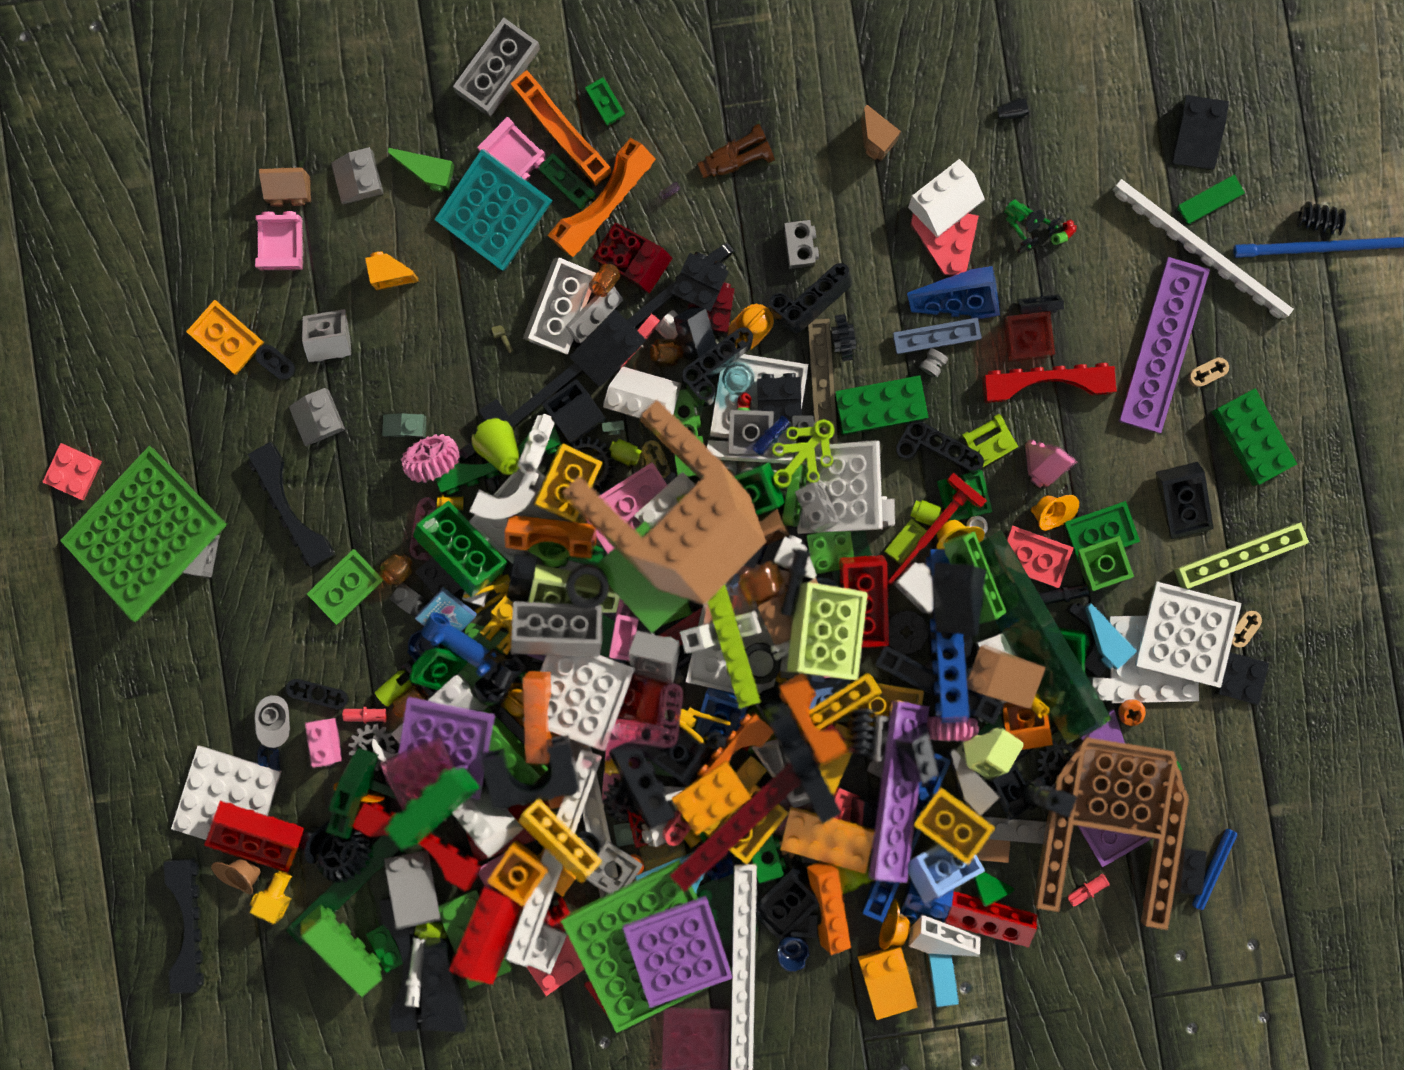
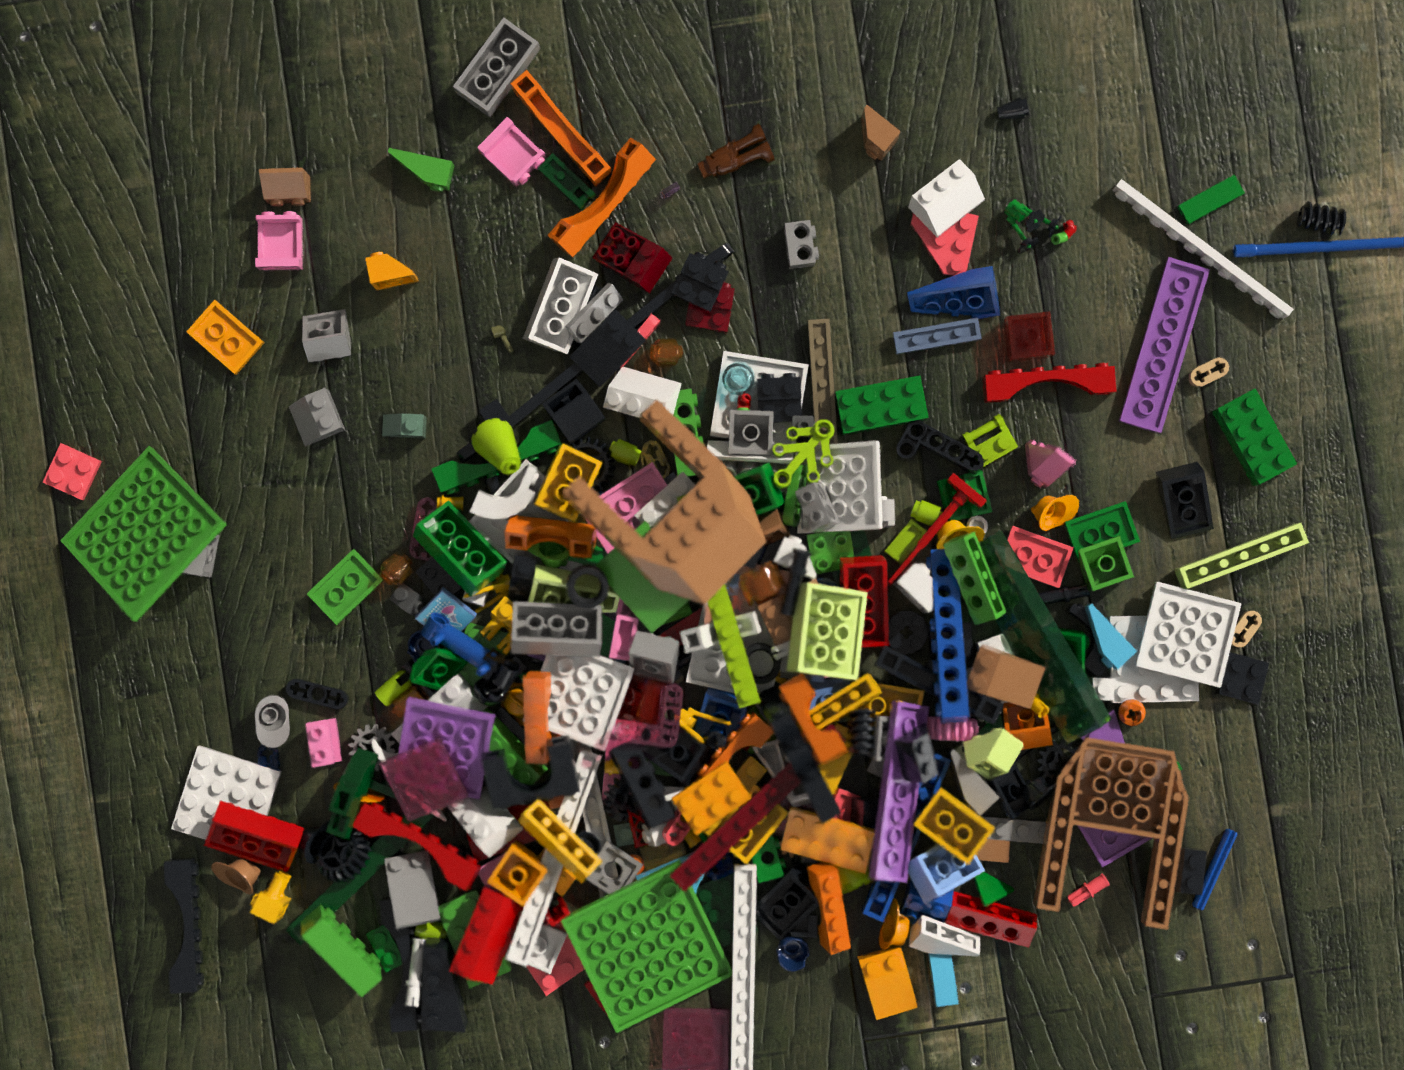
(270, 467): black arch -> none
(276, 362): black plate -> none
(357, 176): light grey slope -> none
(364, 715): coral axle -> none
(430, 458): bright pink gear -> none
(432, 807): green brick -> none
(493, 209): teal plate -> none
(536, 444): white piece -> none
(604, 280): clear orange brick -> none
(605, 101): green plate -> none
(613, 427): sand green plate -> none
(667, 326): white slope -> none
(677, 951): medium lavender plate -> none
(694, 332): black brick -> none
(720, 362): black beam -> none
(755, 318): light orange piece -> none
(771, 435): clear blue pin -> none
(835, 280): black beam -> none
(843, 337): black gear -> none
(933, 362): light grey wheel -> none
(958, 597): black slope -> none
(1039, 304): black plate -> none
(1055, 800): black piece -> none
(1199, 132): black slope -> none

